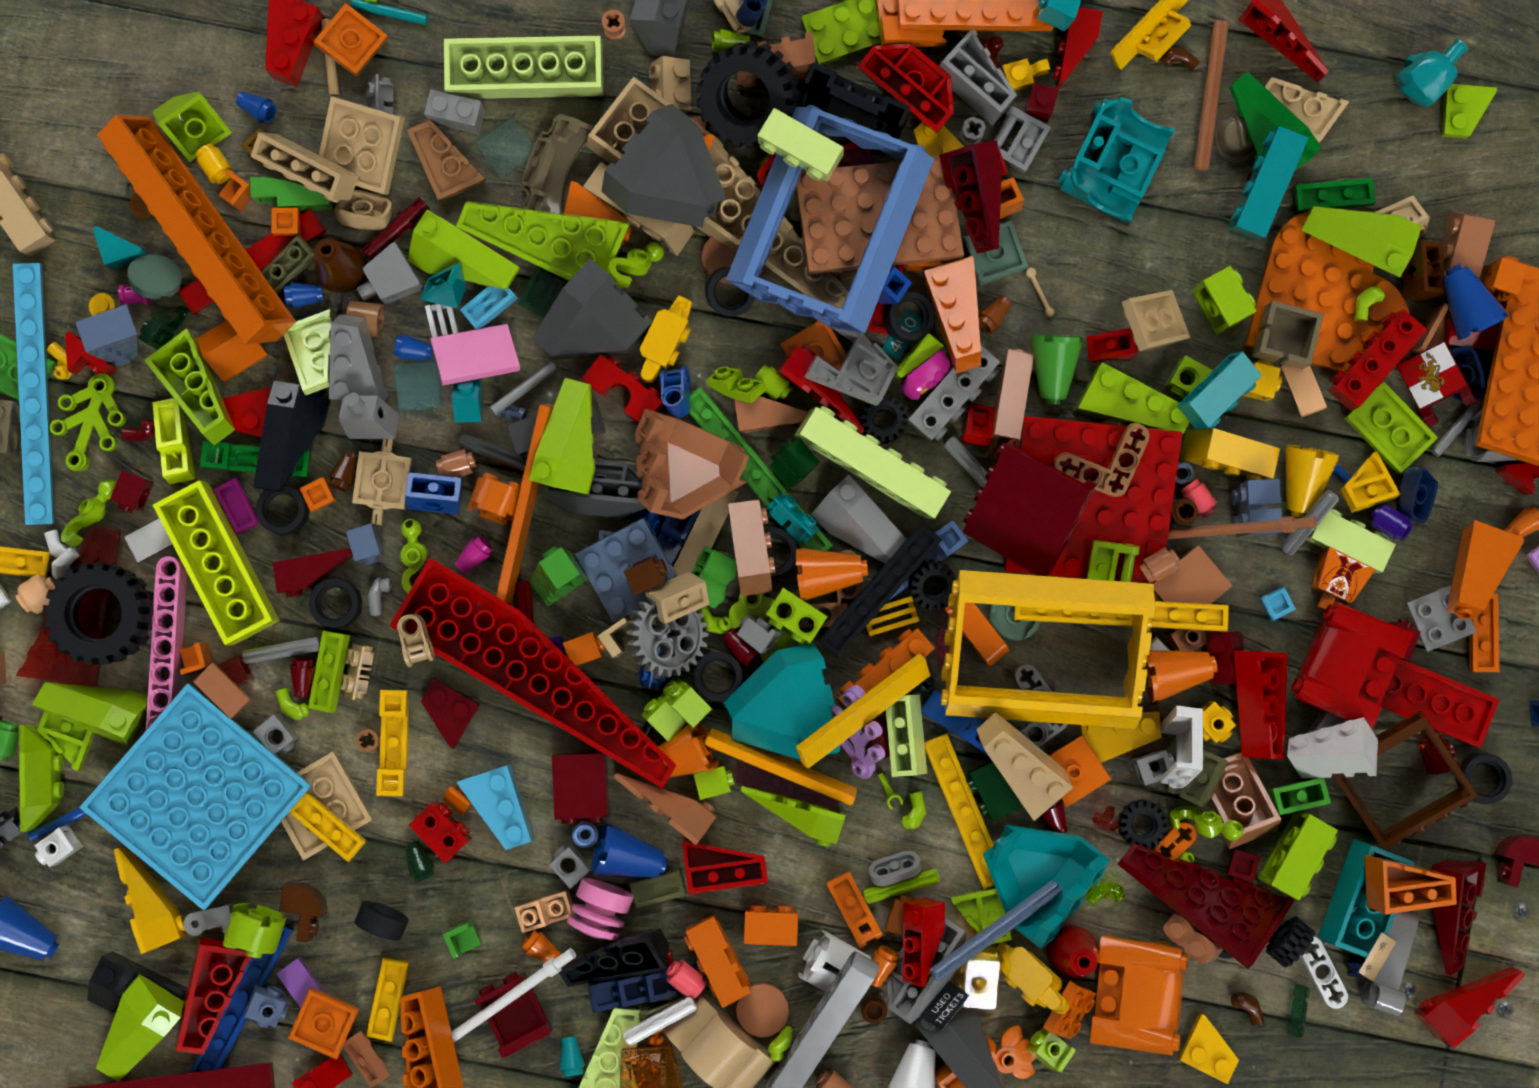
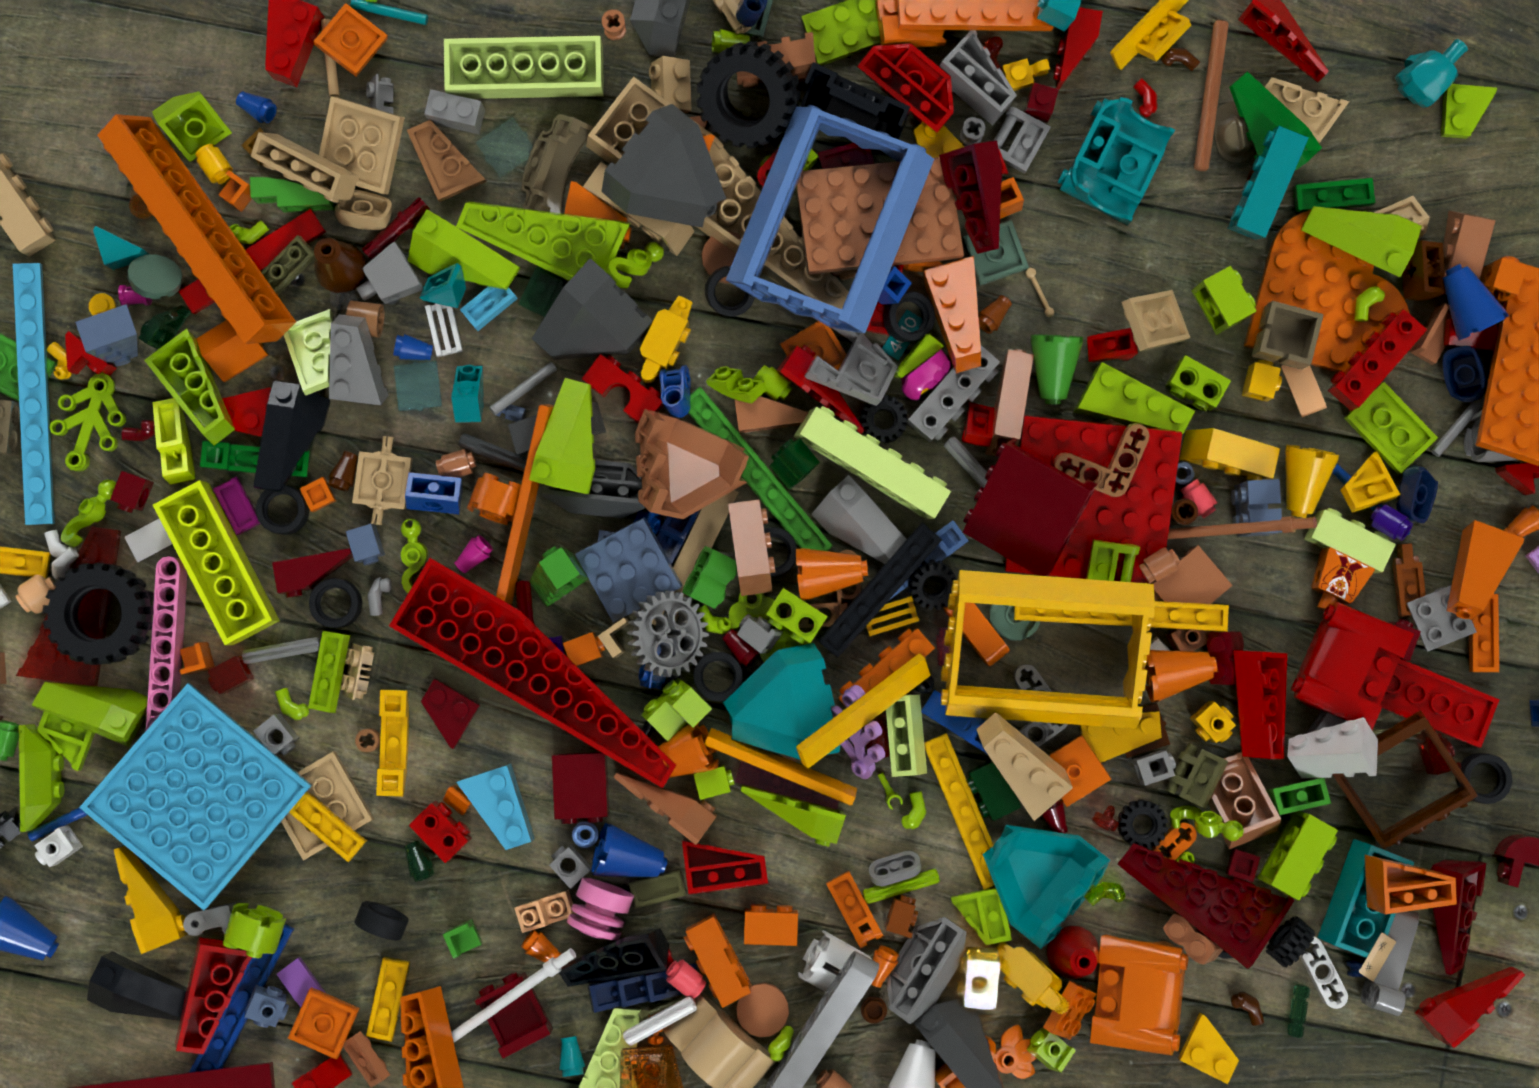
(140, 1023): lime wedge -> none
(222, 690): nougat tile -> none
(249, 235): none -> lime arm
(285, 221): orange plate -> none
(302, 294): blue cone -> none
(302, 675): dark red cone -> none
(307, 902): reddish brown brick -> none
(368, 417): light grey torso -> none
(415, 642): tan piece -> none
(475, 354): bright pink tile -> none
(646, 574): reddish brown brick -> none
(679, 596): tan panel -> none
(785, 509): teal hinge -> none
(800, 145): yellowish green brick -> none
(921, 938): red slope -> none
(945, 1005): black sticker -> none
(995, 931): sand blue axle -> none
(1149, 98): none -> red arm
(1188, 728): white panel -> none
(1220, 391): teal brick -> none
(1277, 603): medium azure tile -> none
(1319, 511): light grey axle -> none
(1407, 578): none -> dark orange hinge
(1433, 378): flag -> none

